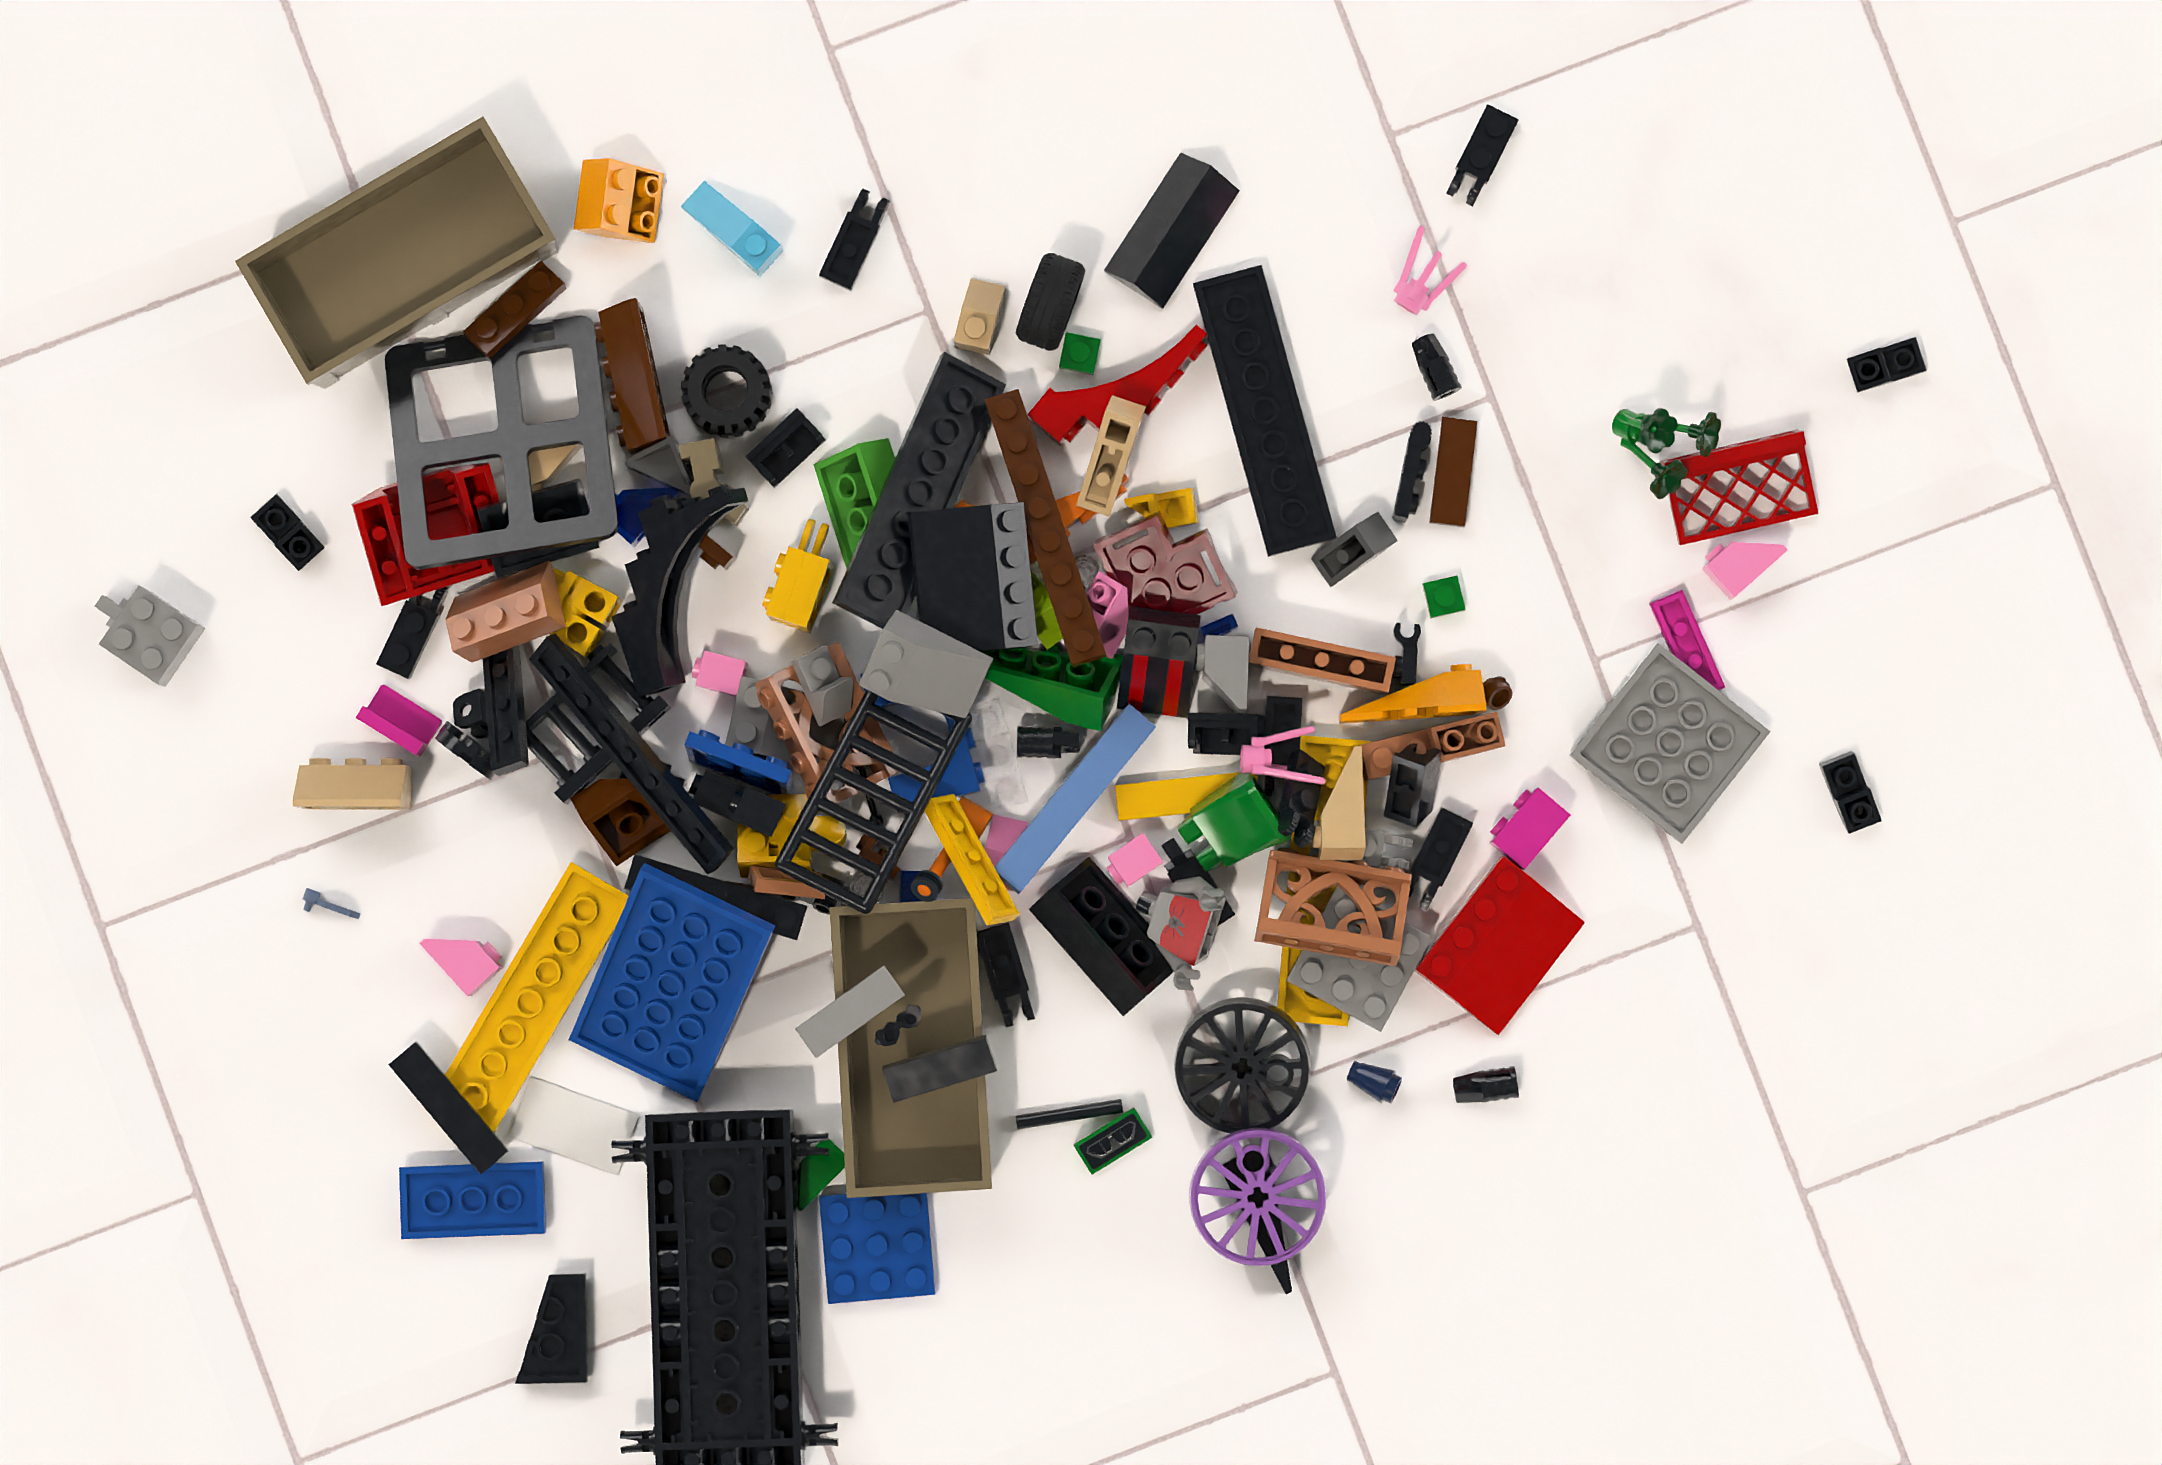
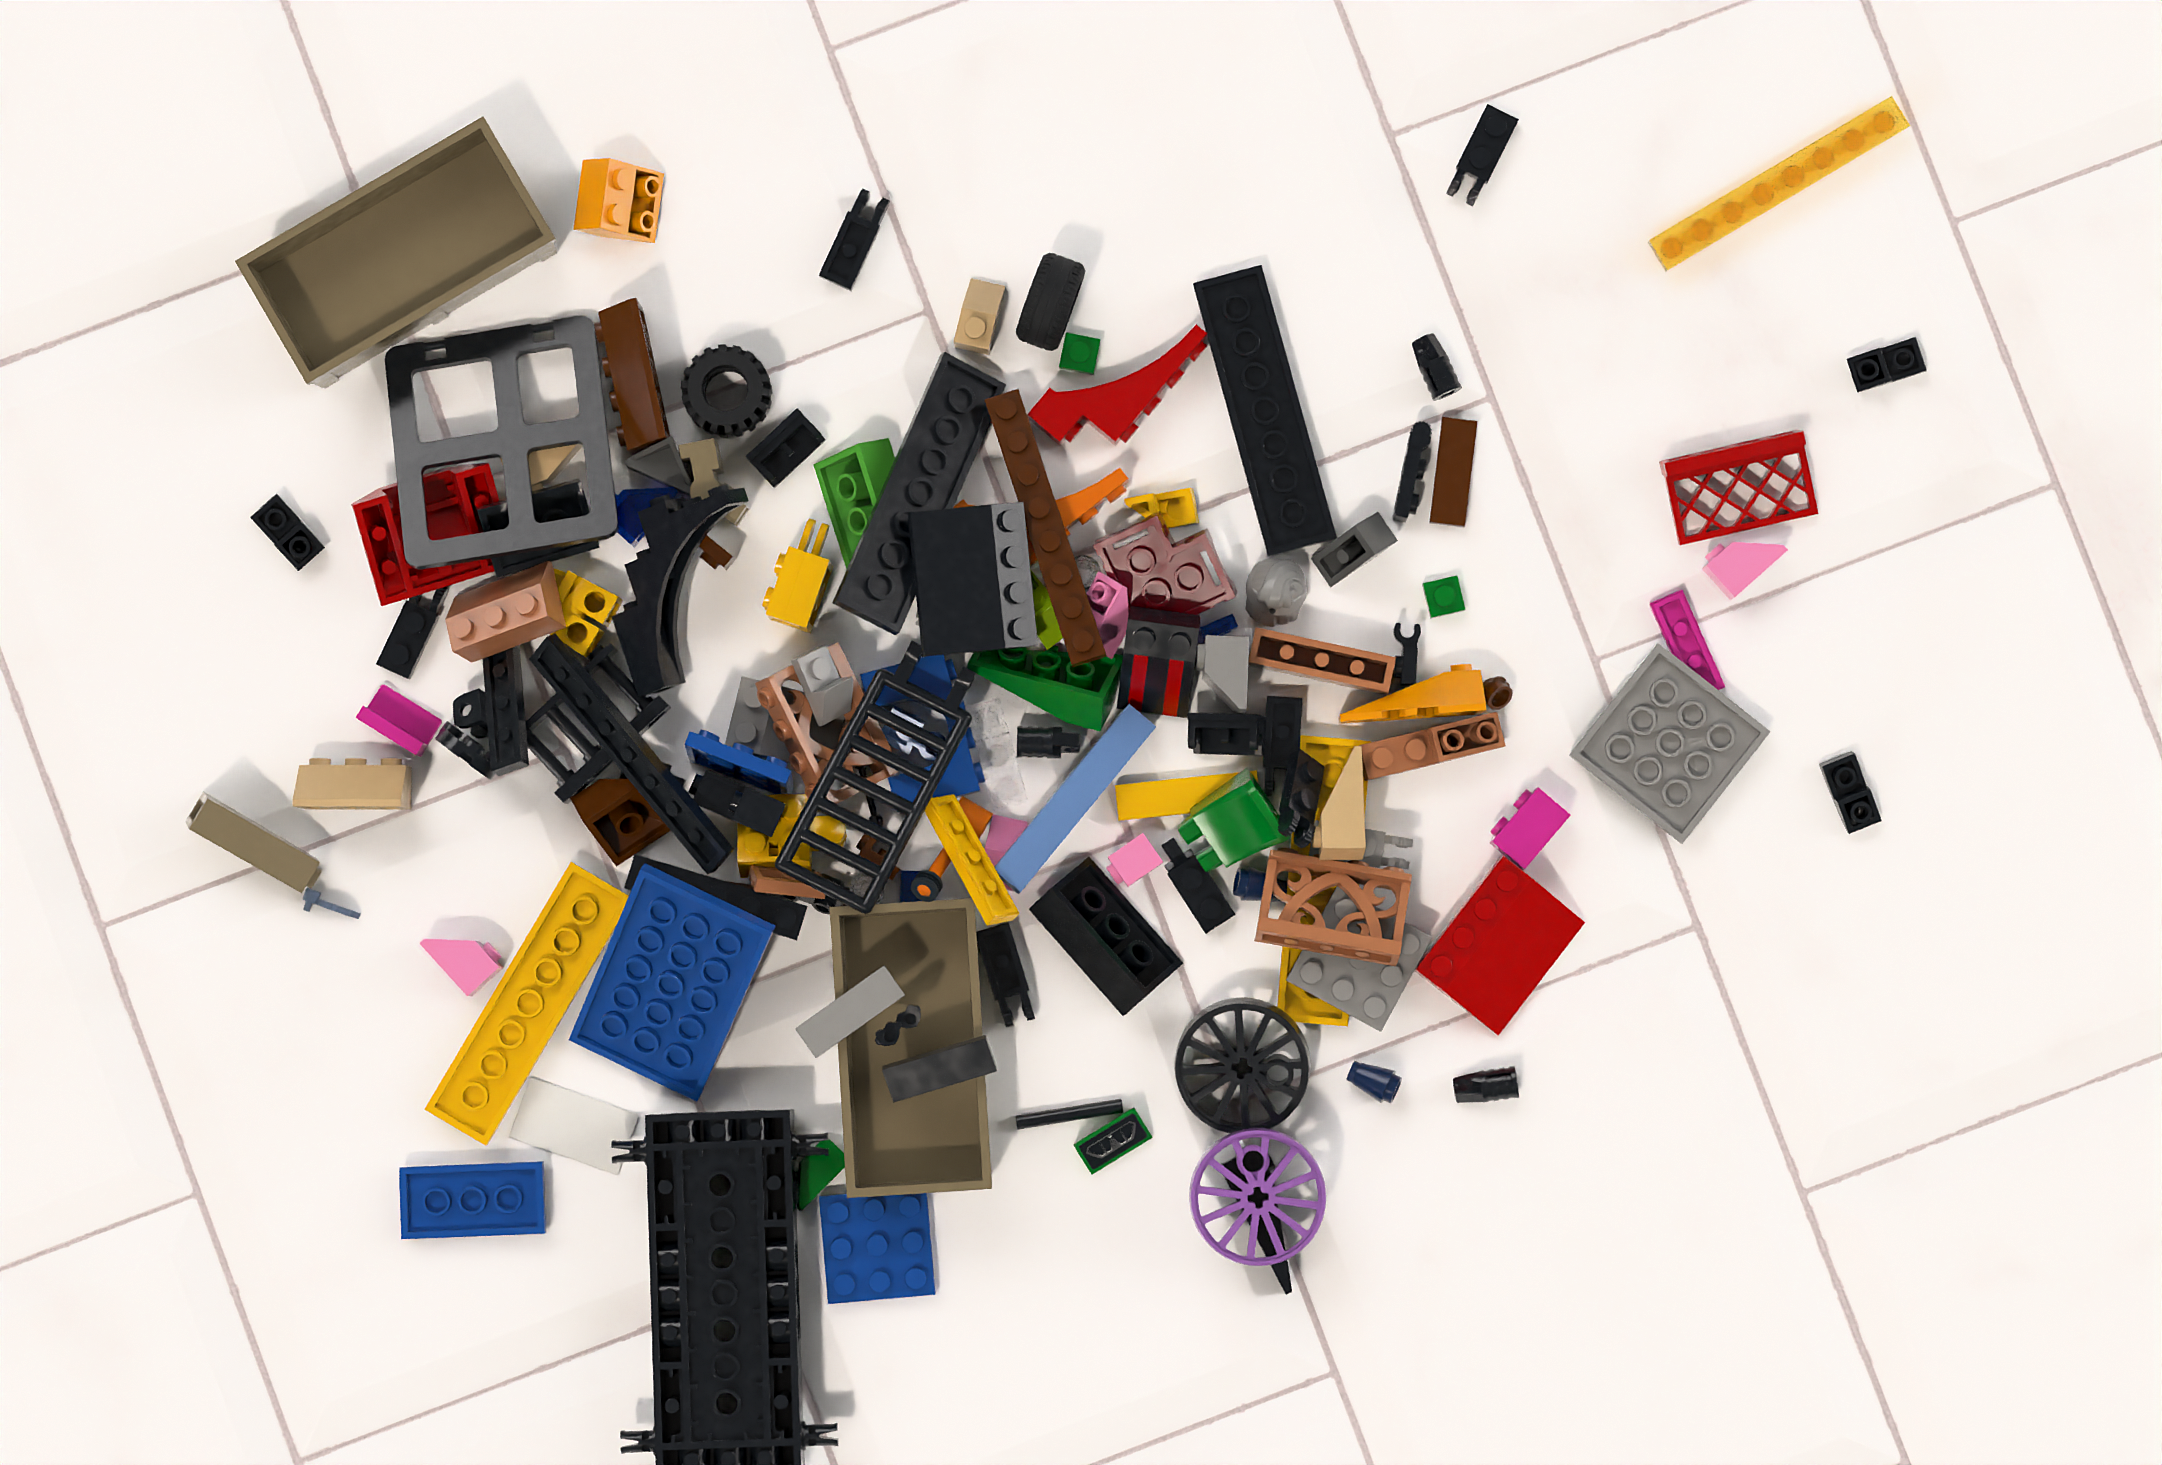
(148, 634): light grey hinge -> none
(253, 843): none -> dark tan slope
(448, 1107): black tile -> none
(515, 309): reddish brown plate -> none
(560, 1334): black wing -> none
(719, 673): bright pink brick -> none
(733, 228): medium azure slope -> none
(904, 742): none -> medium blue plate
(924, 668): light grey slope -> none
(1110, 455): tan slope -> none
(1172, 229): black slope -> none
(1183, 924): torso -> none
(1249, 884): none -> dark blue cone
(1258, 760): bright pink plant -> none
(1275, 592): none -> light grey hair
(1412, 785): black hinge -> none
(1413, 294): bright pink plant -> none
(1439, 852): black hinge -> none
(1657, 432): dark green plant -> none
(1778, 184): none -> clear yellow plate

